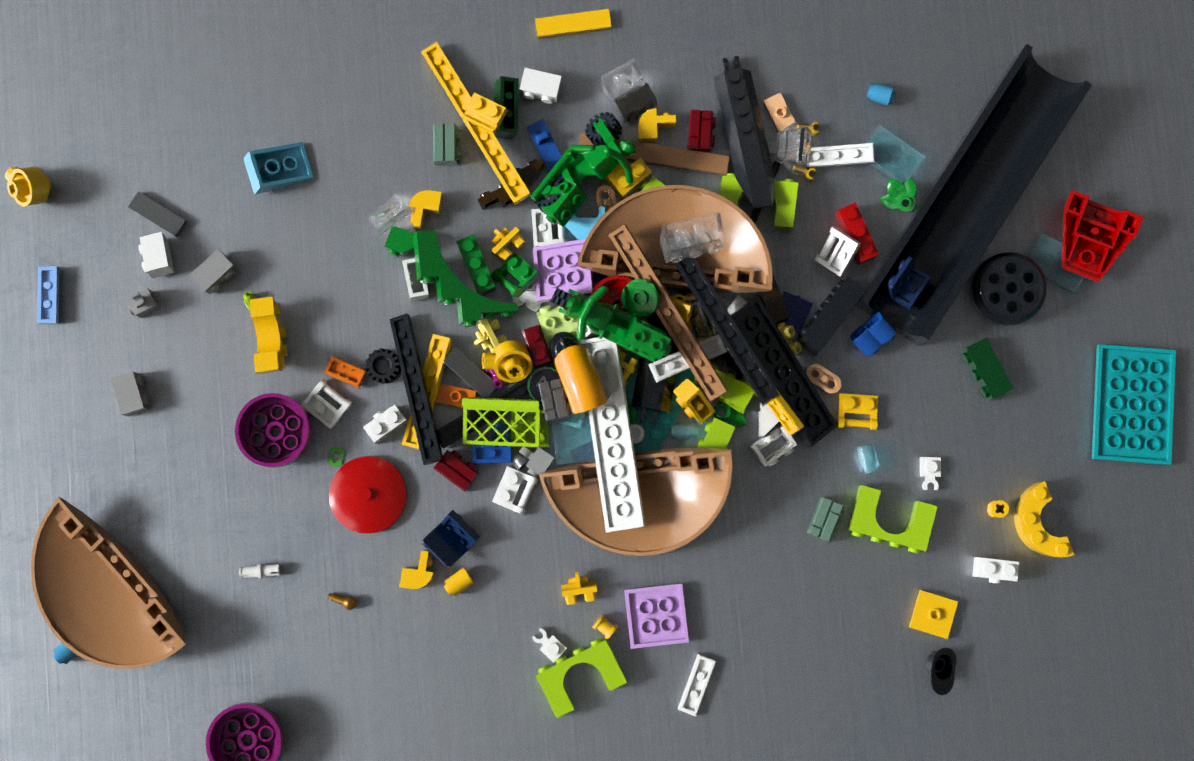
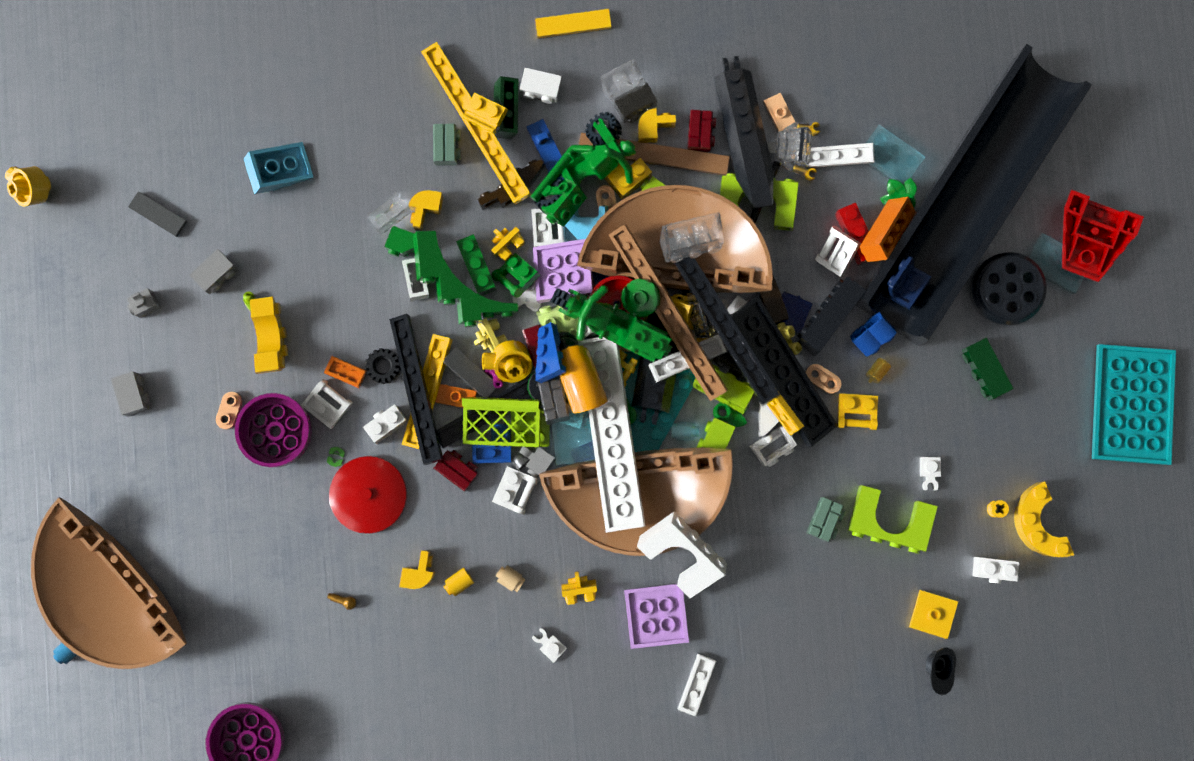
(48, 295): light blue plate -> none
(156, 255): white brick -> none
(231, 411): none -> light nougat plate
(259, 571): white pin -> none
(450, 539): dark blue bracket -> none
(510, 578): none -> tan brick
(548, 354): none -> blue wing
(552, 678): lime arch -> none
(605, 626): yellow bush -> none
(637, 433): white plate -> none
(676, 533): none -> white arch
(694, 401): yellow brick -> none
(867, 458): clear light blue brick -> none
(878, 370): none -> clear yellow piece
(881, 93): dark azure brick -> none
(887, 229): none -> orange brick

